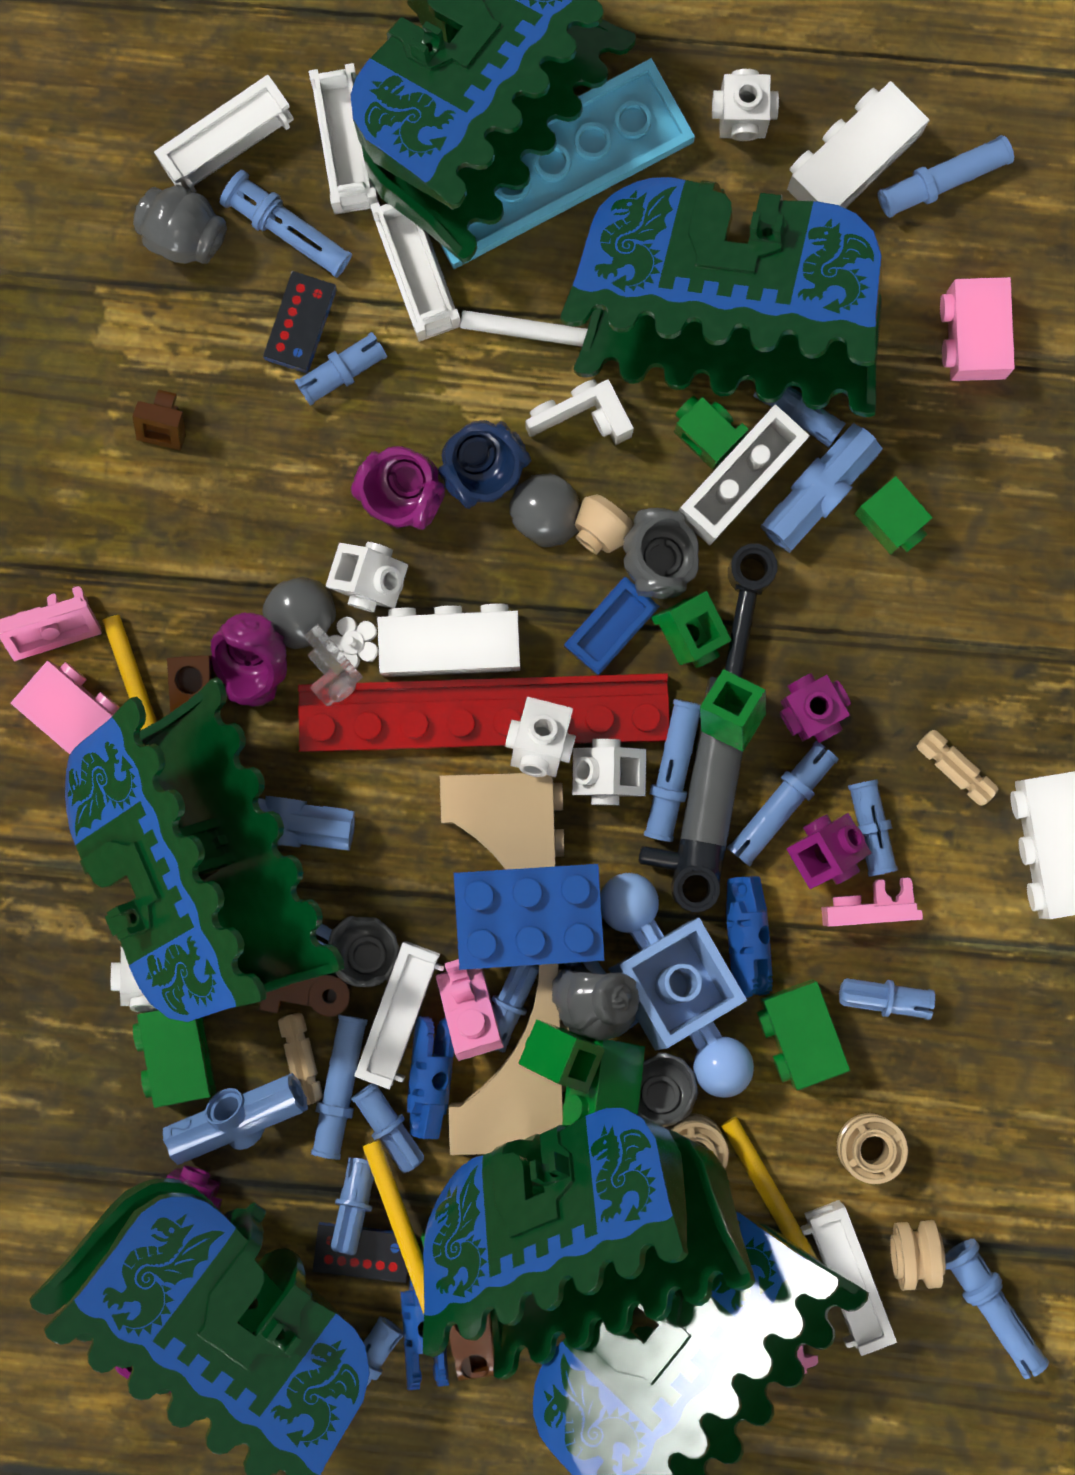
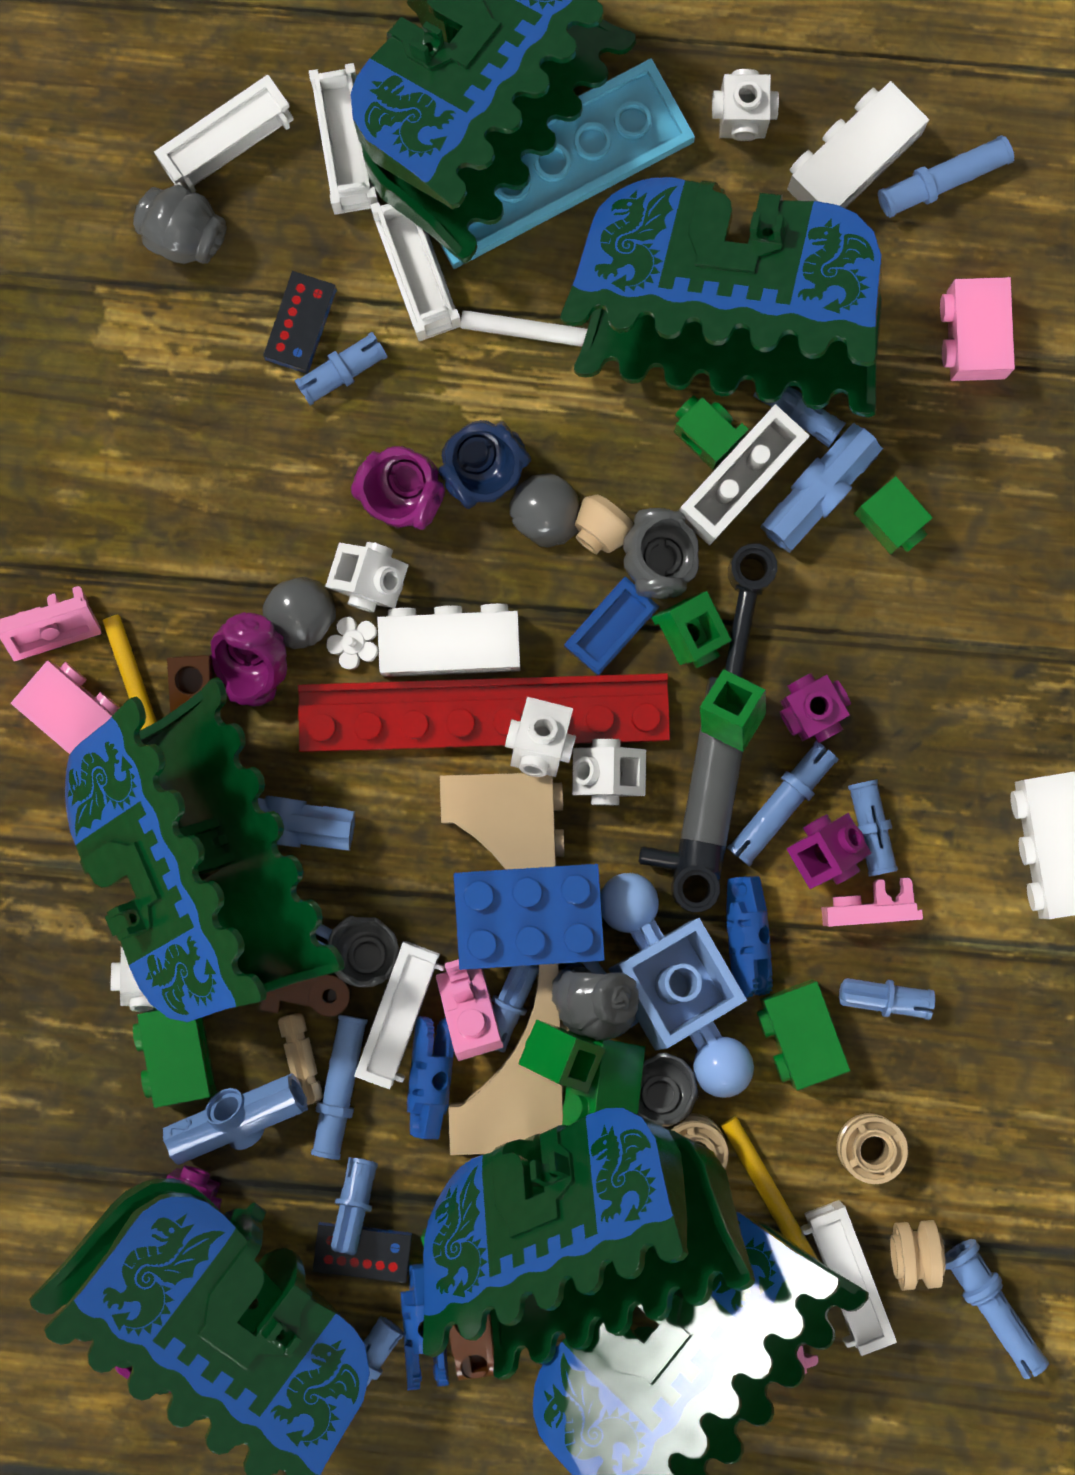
(160, 422): reddish brown tile -> none
(270, 207): medium blue pin -> none
(339, 673): clear bracket -> none
(388, 1128): medium blue axle -> none
(397, 1216): yellow bar -> none
(608, 417): white bracket -> none
(673, 771): medium blue pin -> none
(957, 767): tan axle -> none

